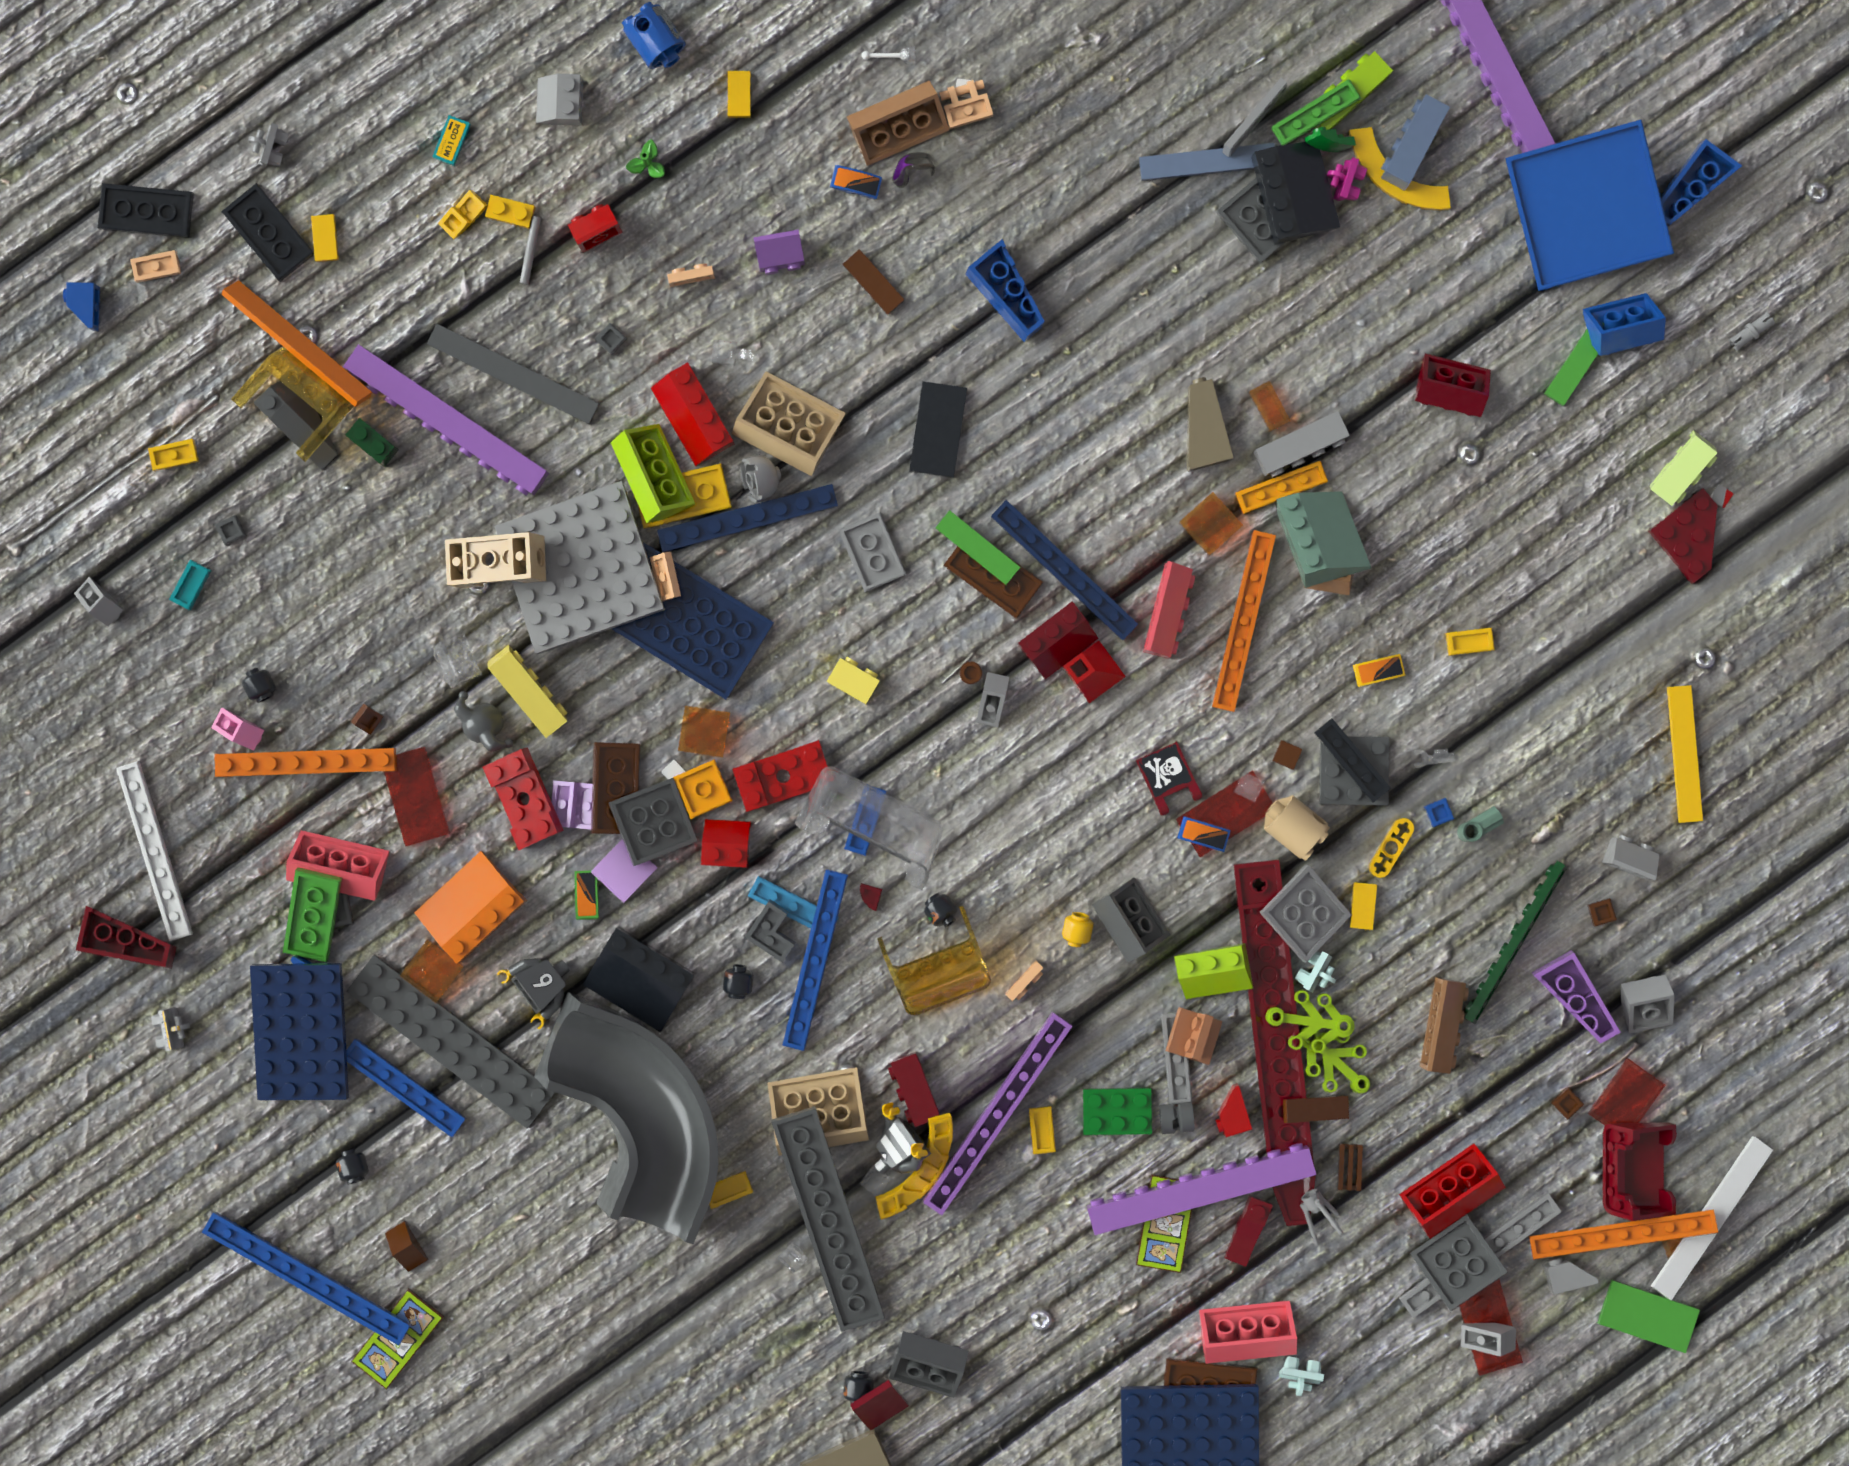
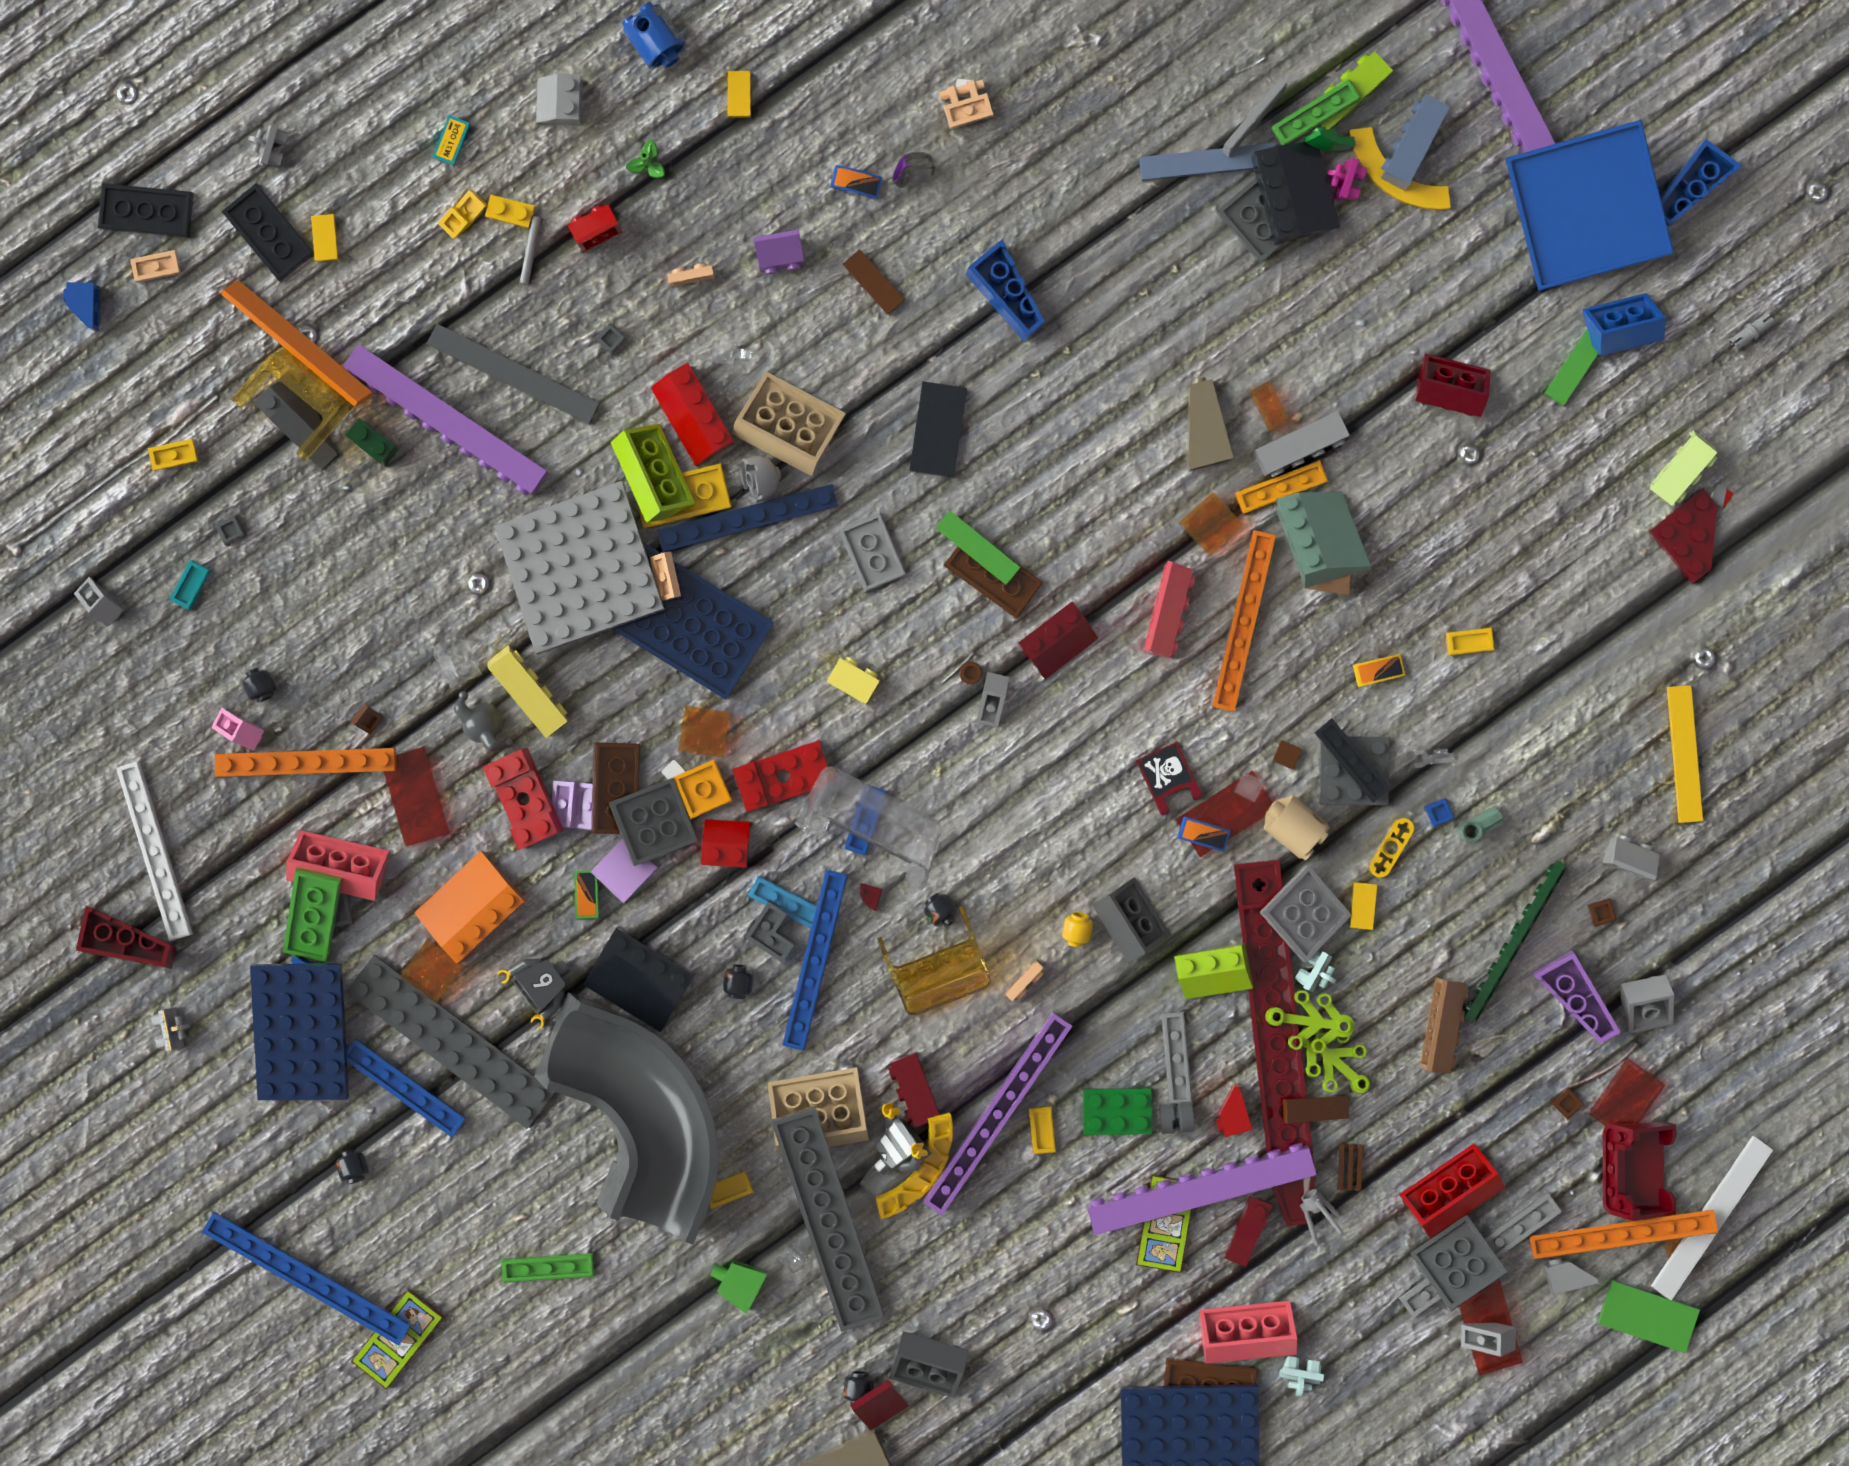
(405, 1247): reddish brown slope -> none
(515, 555): tan plate -> none
(548, 1267): none -> bright green tile
(739, 1283): none -> bright green torso
(898, 123): medium nougat slope -> none
(907, 55): hinge -> none
(1064, 570): dark blue plate -> none
(1094, 671): red slope -> none
(1193, 1035): nougat bracket -> none

